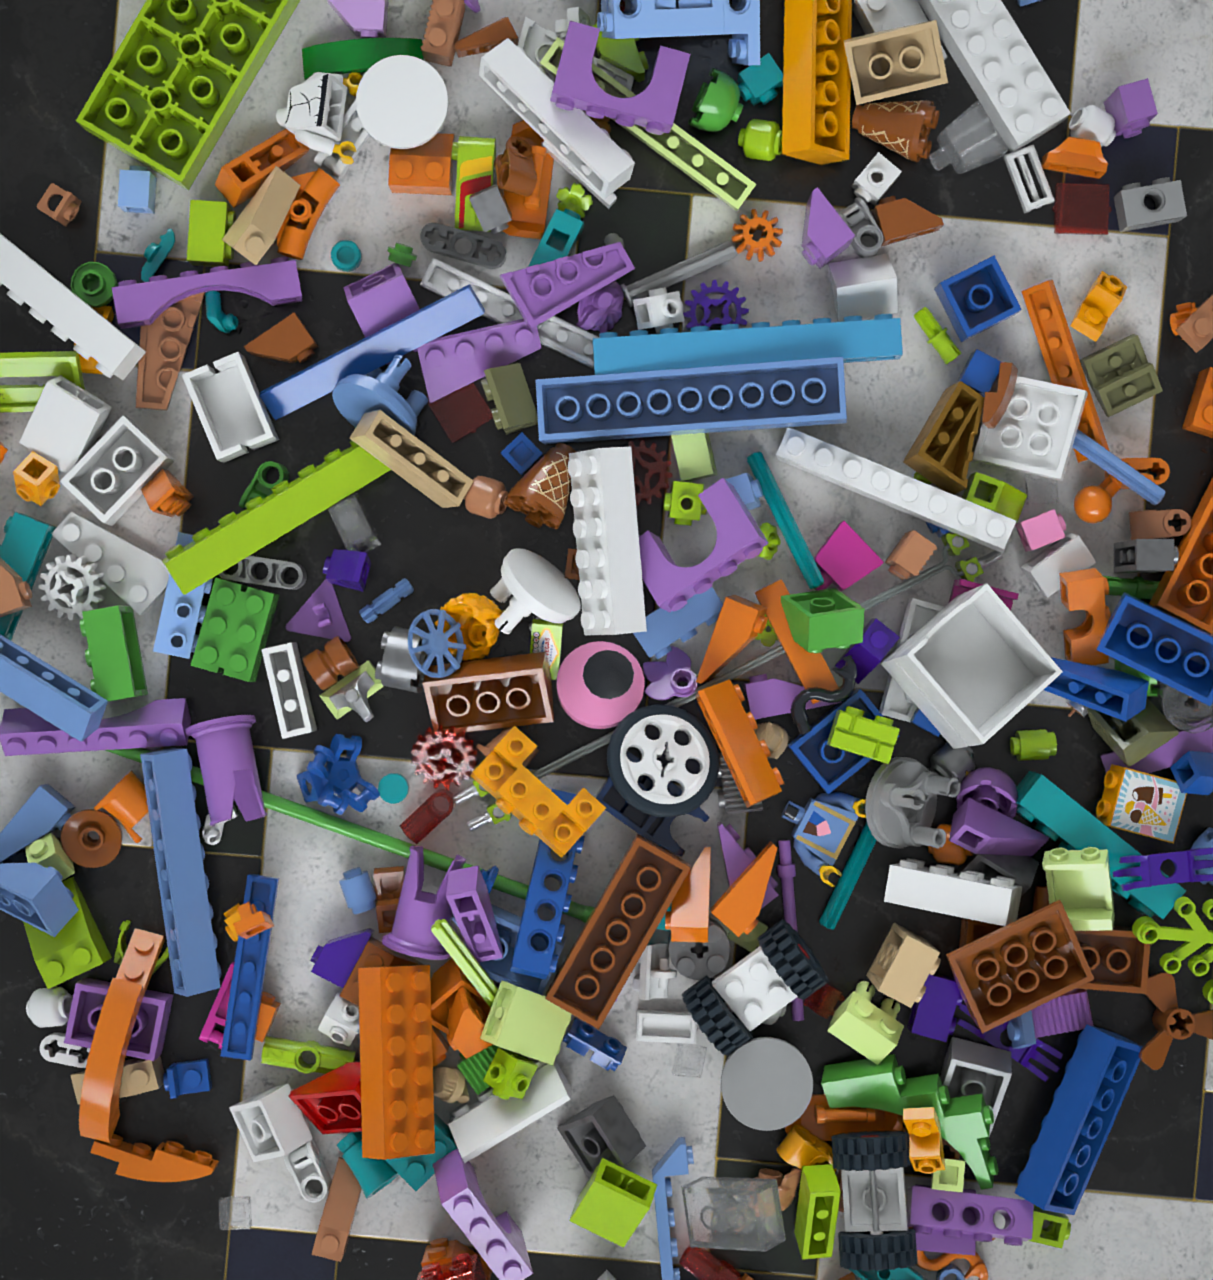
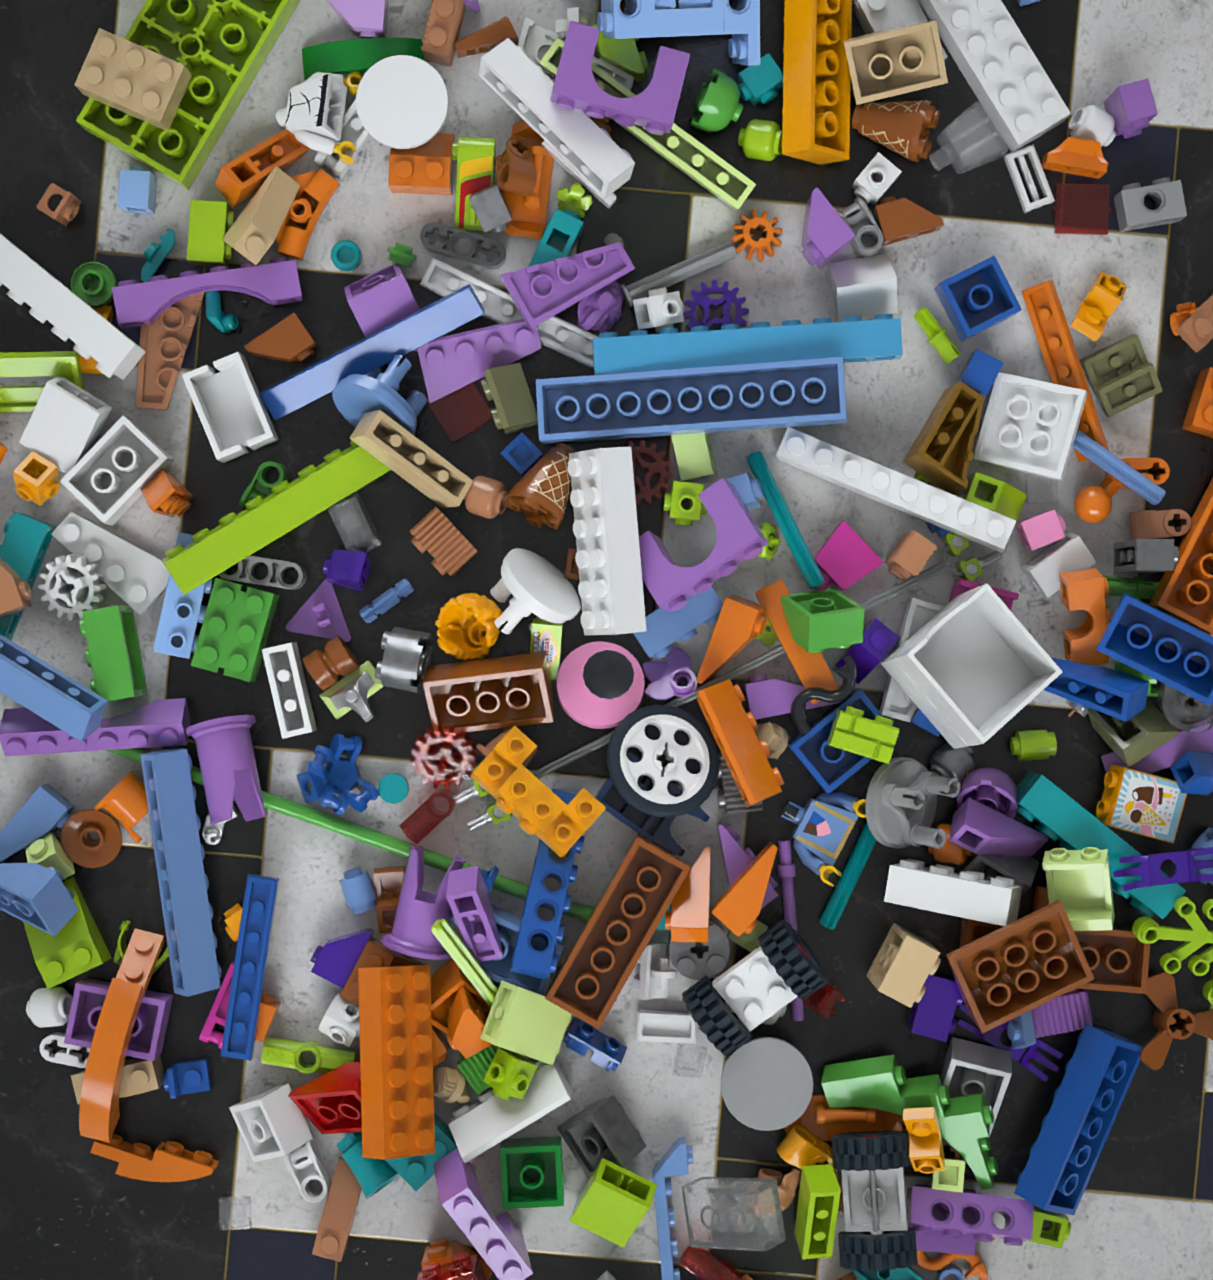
(133, 79): none -> tan brick
(251, 921): orange tile -> none
(436, 643): medium blue wheel -> none
(443, 542): none -> nougat brick
(532, 1172): none -> green brick
(865, 1026): yellowish green brick -> none
(997, 402): dark orange slope -> none

